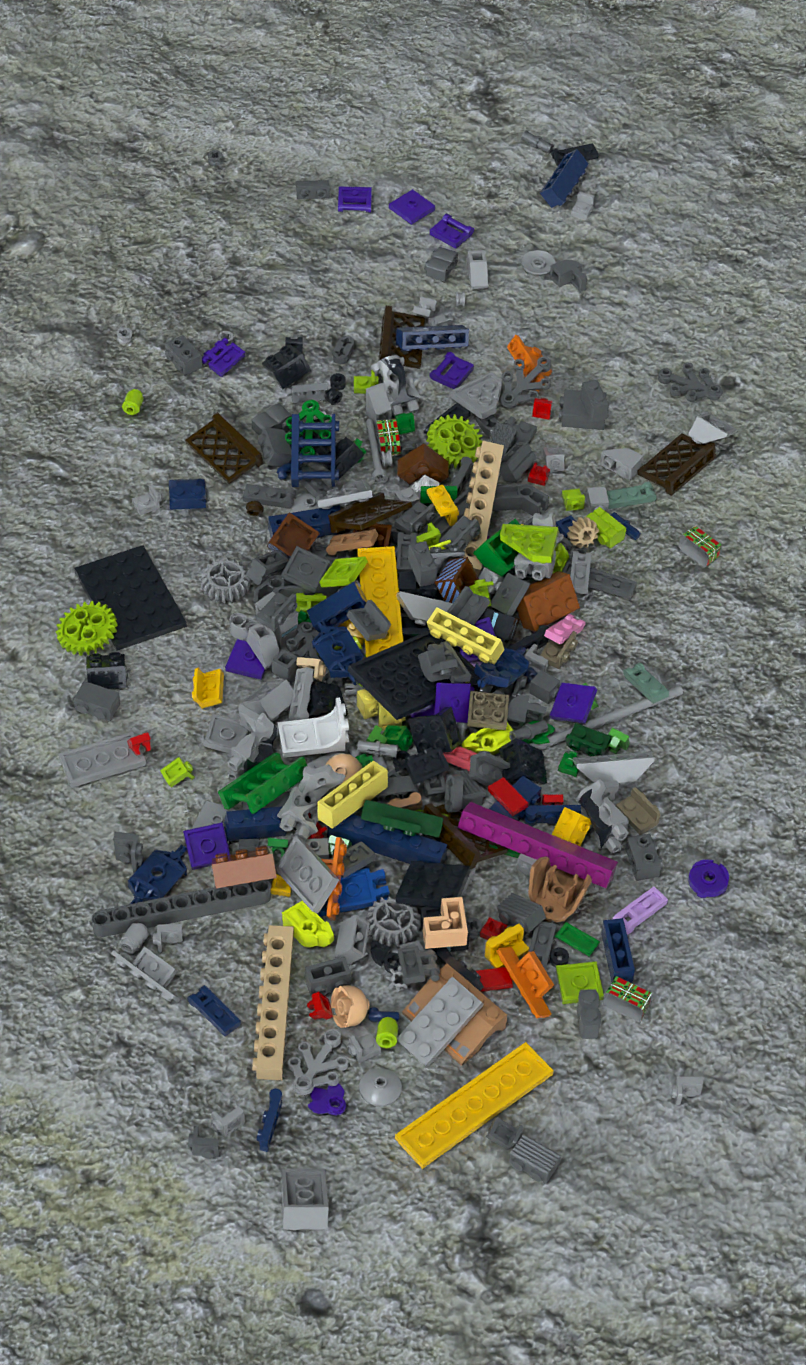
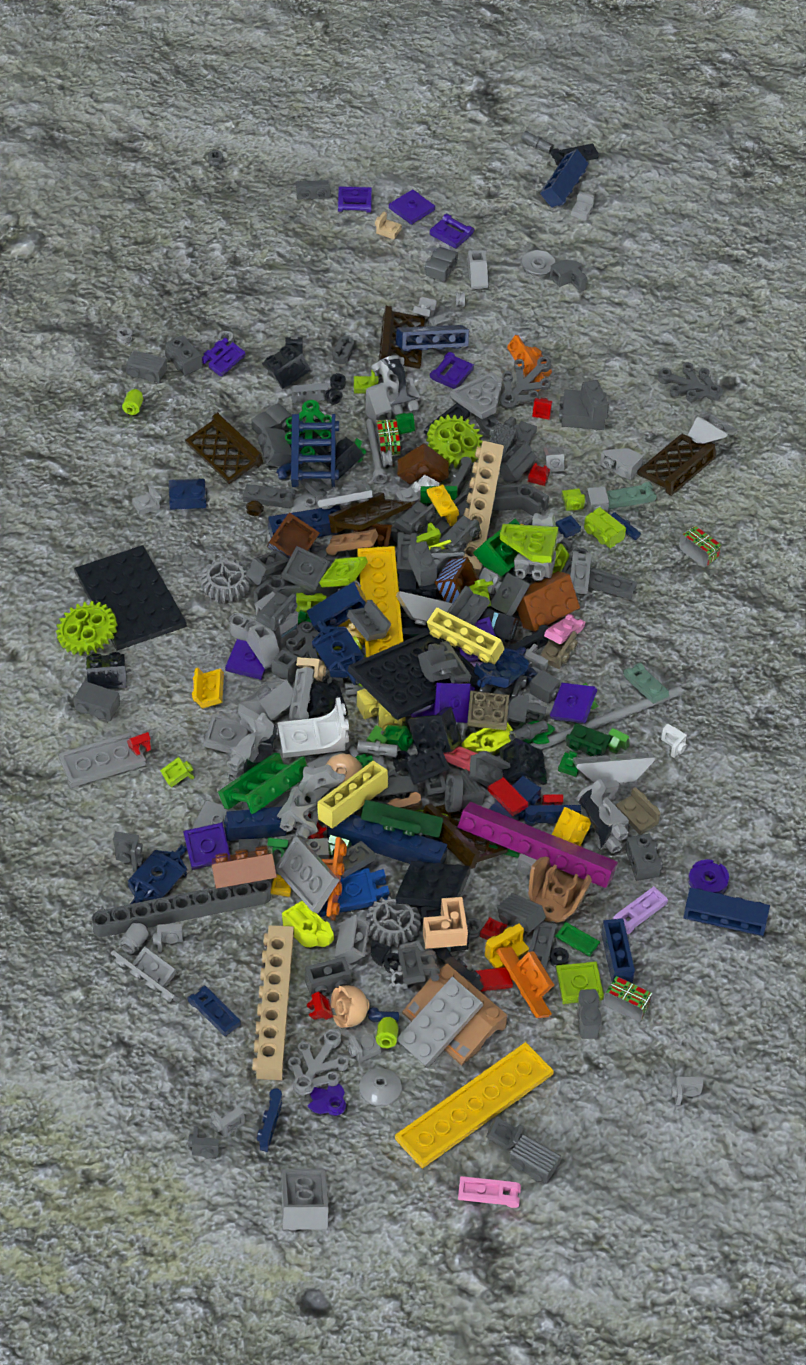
(146, 366): none -> dark grey brick
(386, 227): none -> tan bracket
(489, 1191): none -> bright pink plate
(583, 532): tan gear -> none
(675, 738): none -> white bracket
(726, 911): none -> dark blue brick

